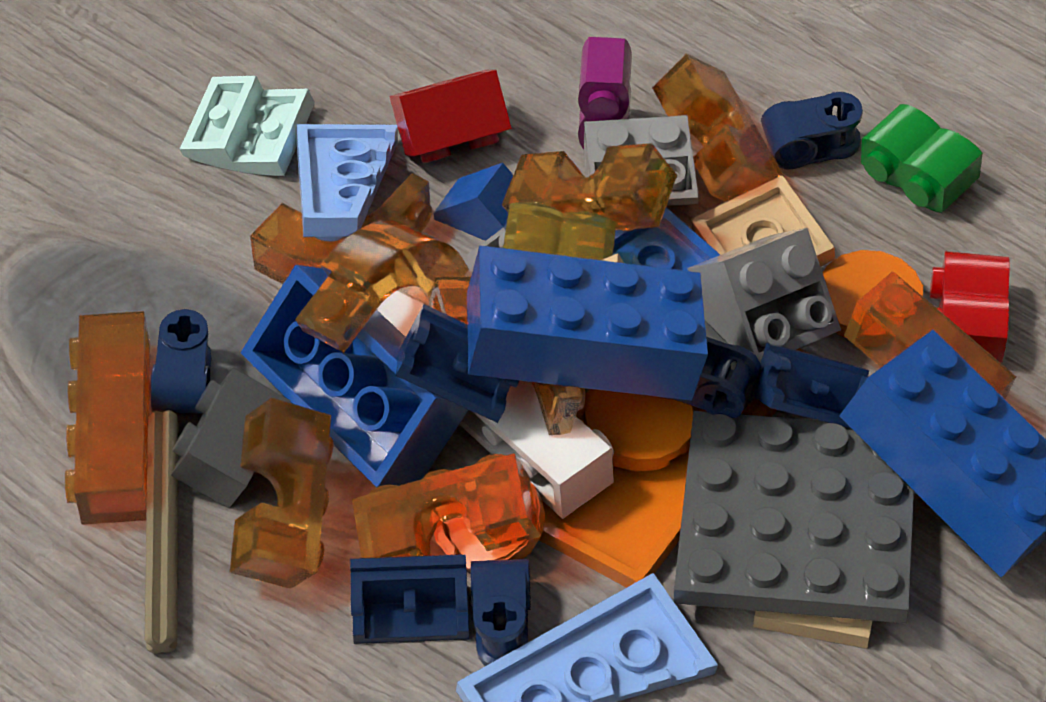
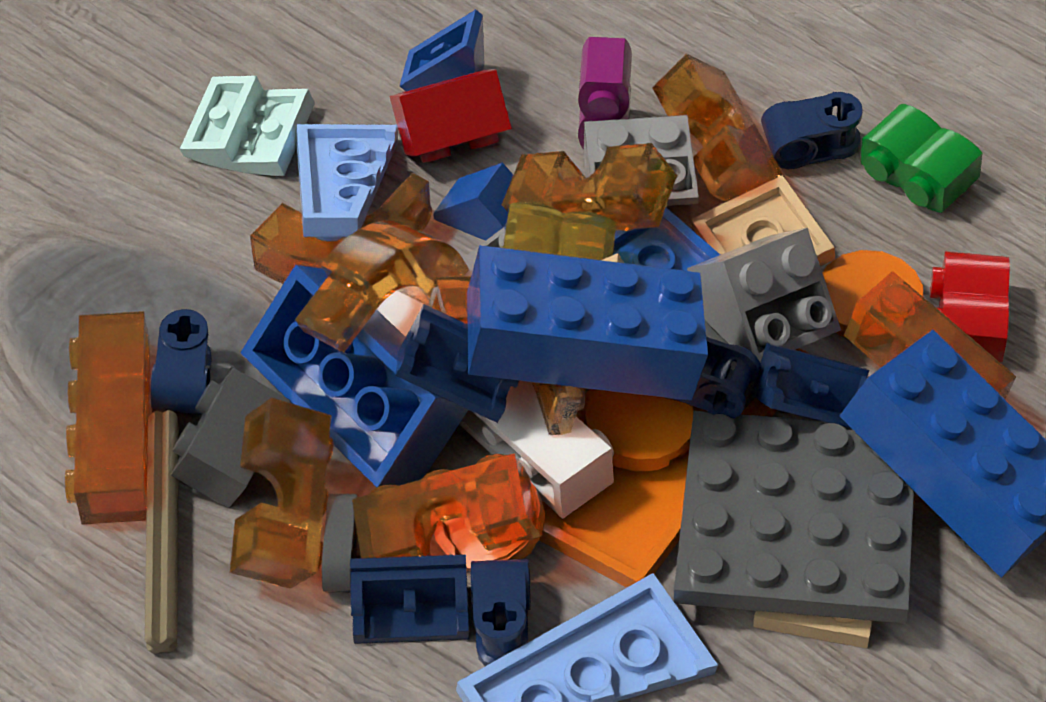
(339, 543): none -> dark grey beam
(447, 54): none -> blue slope

